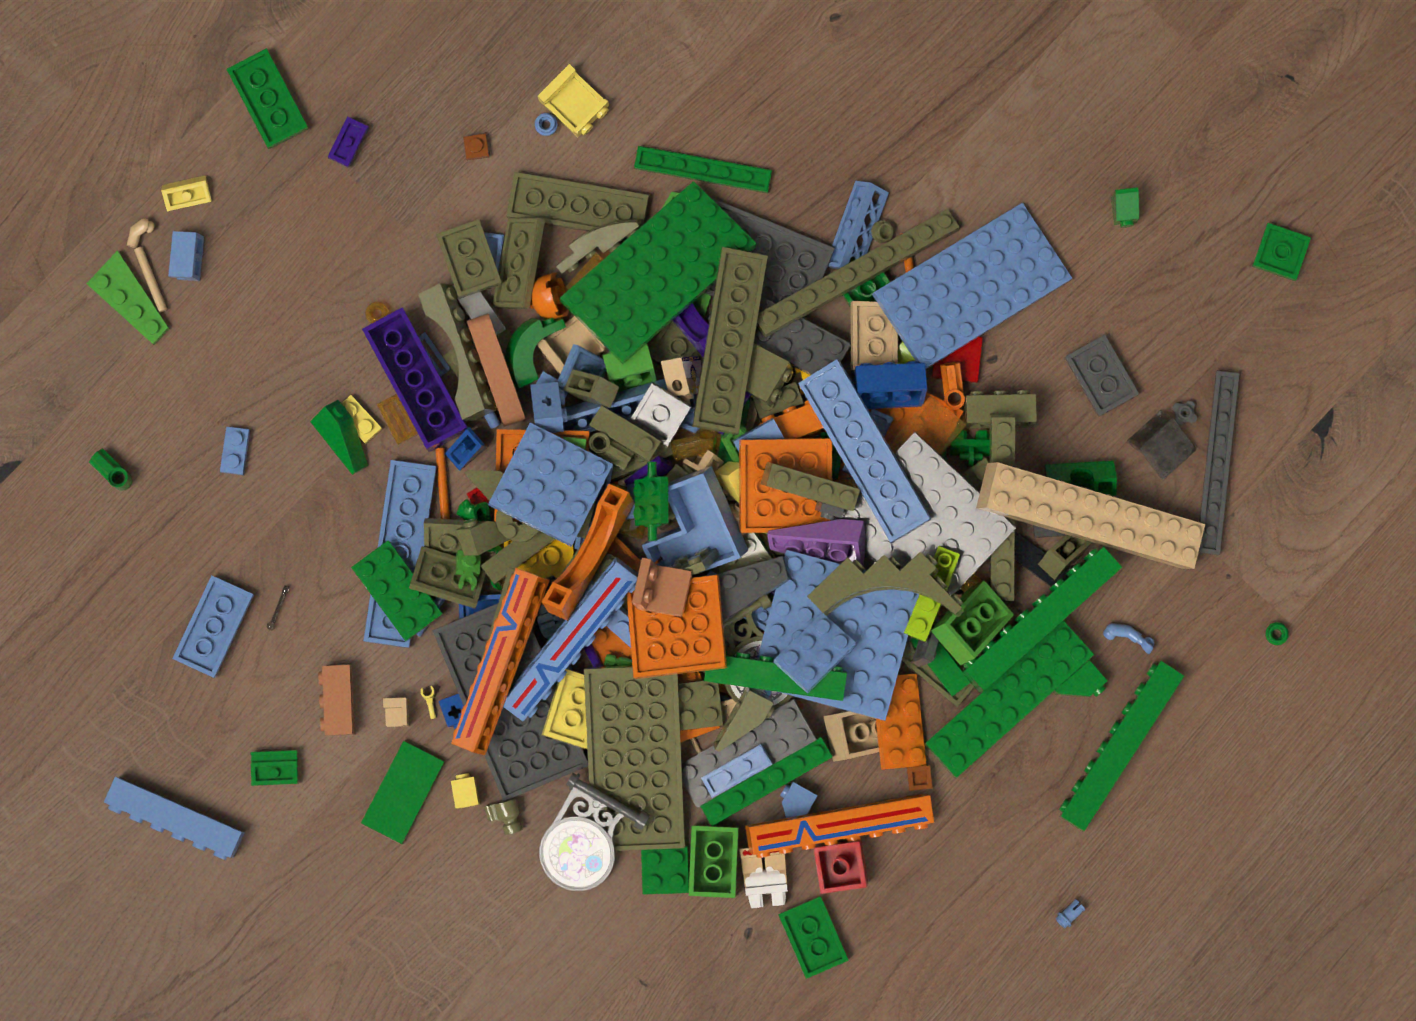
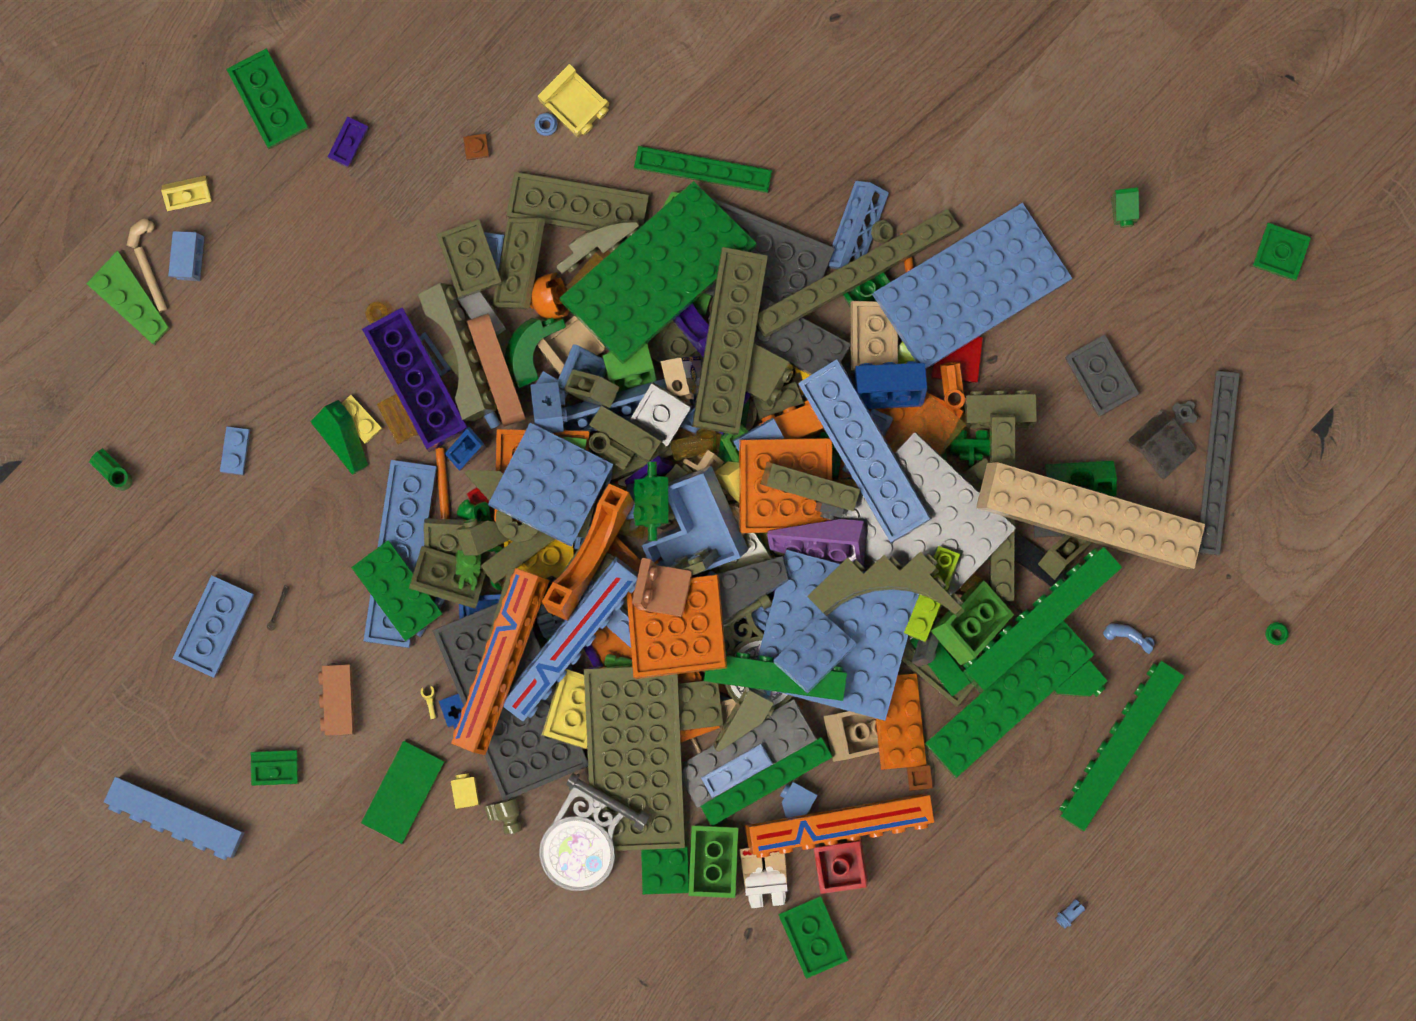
(396, 712): tan panel -> none

